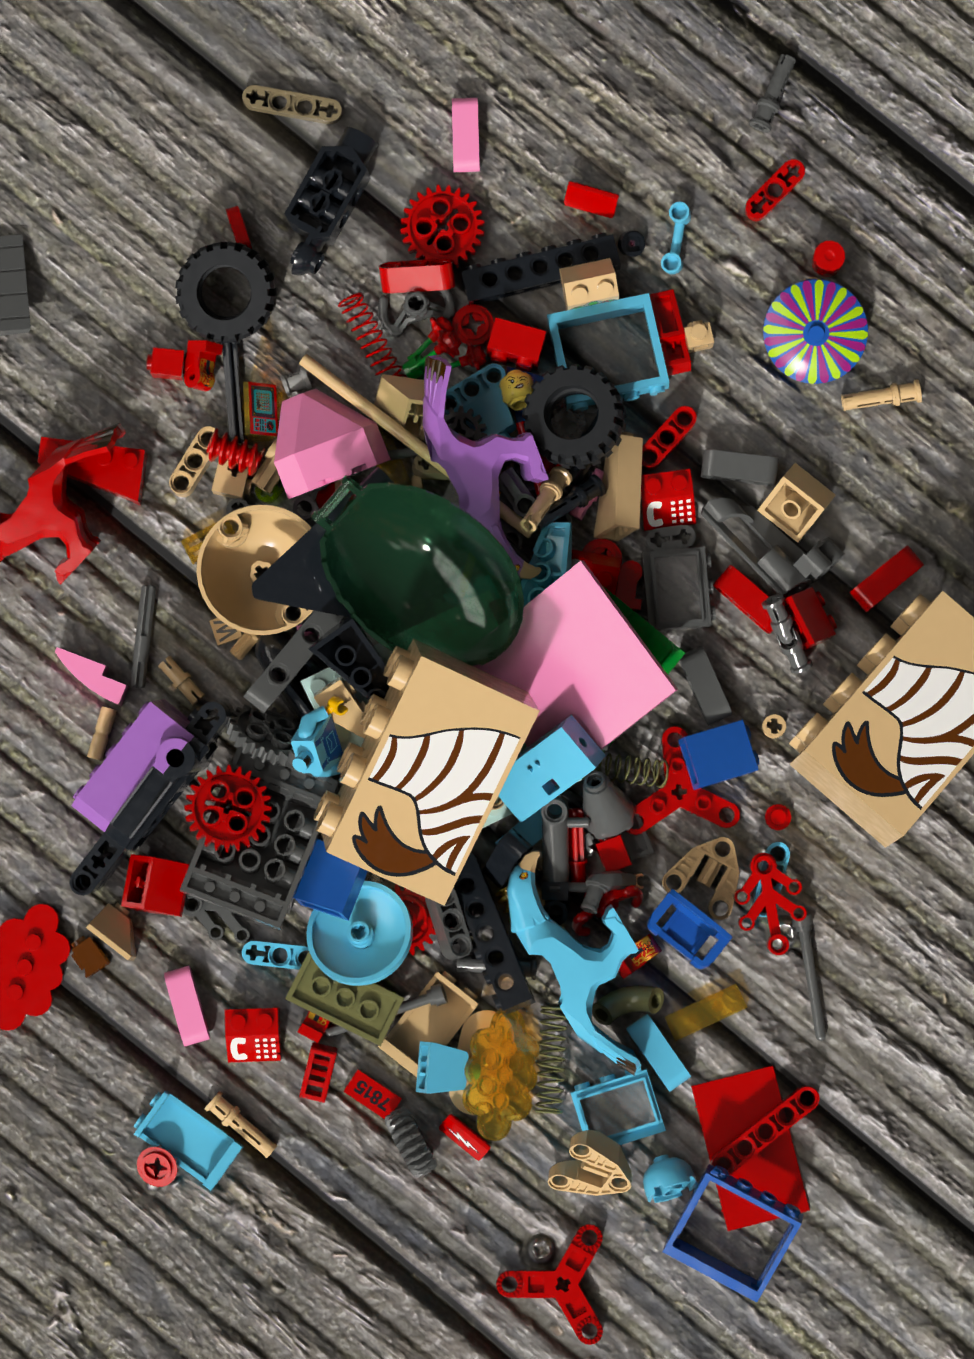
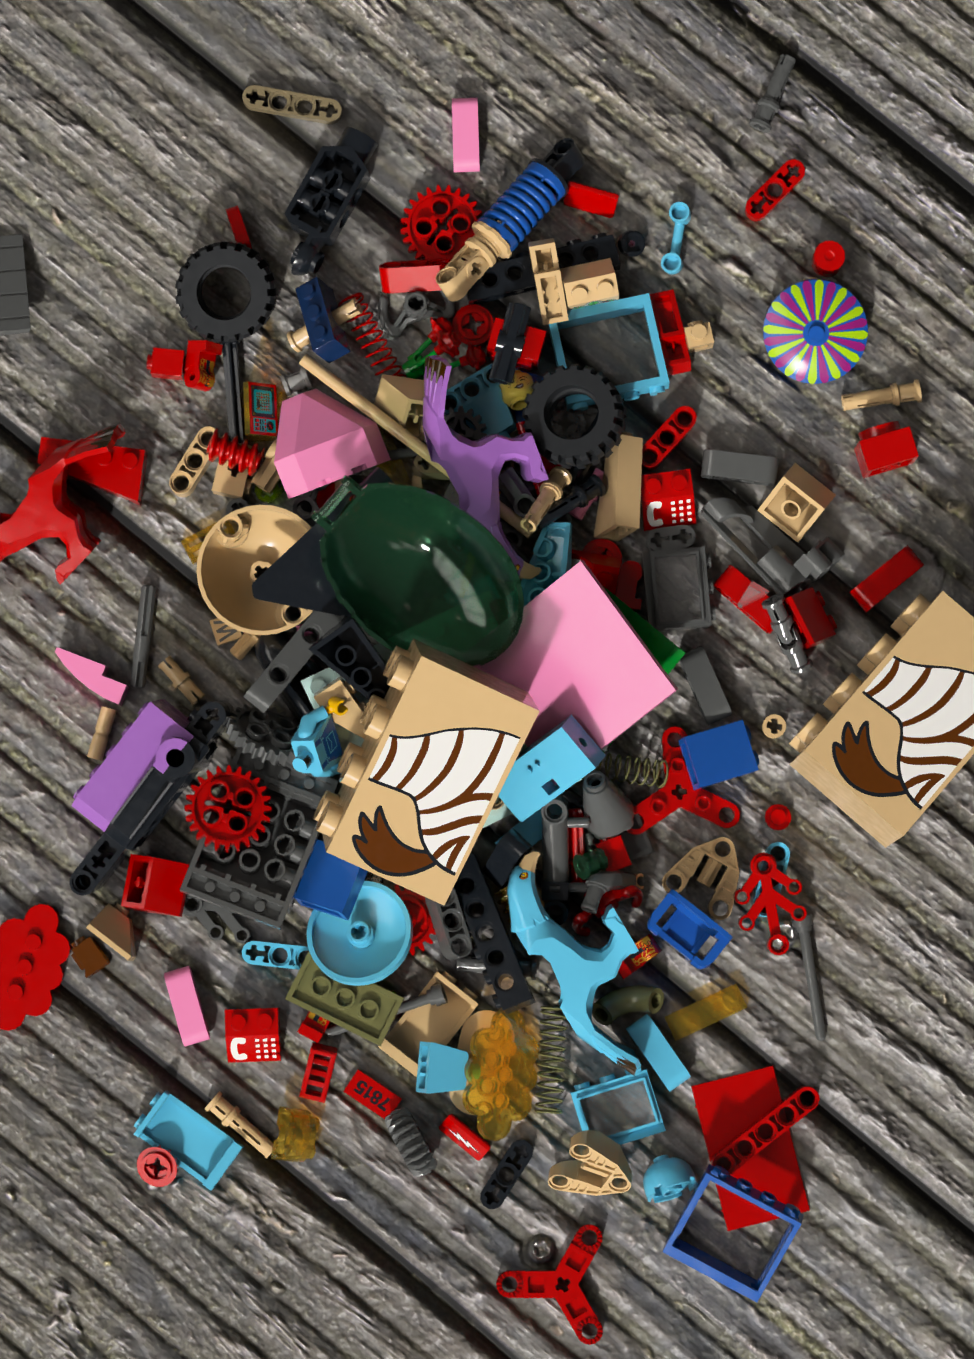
(296, 1135): none -> clear yellow cylinder
(300, 337): none -> tan pin
(325, 335): none -> dark blue arch
(490, 1187): none -> black beam
(510, 343): none -> black piece
(511, 217): none -> piece
(548, 281): none -> tan slope
(590, 863): none -> clear green bush
(752, 594): none -> clear slope
(885, 448): none -> red piece

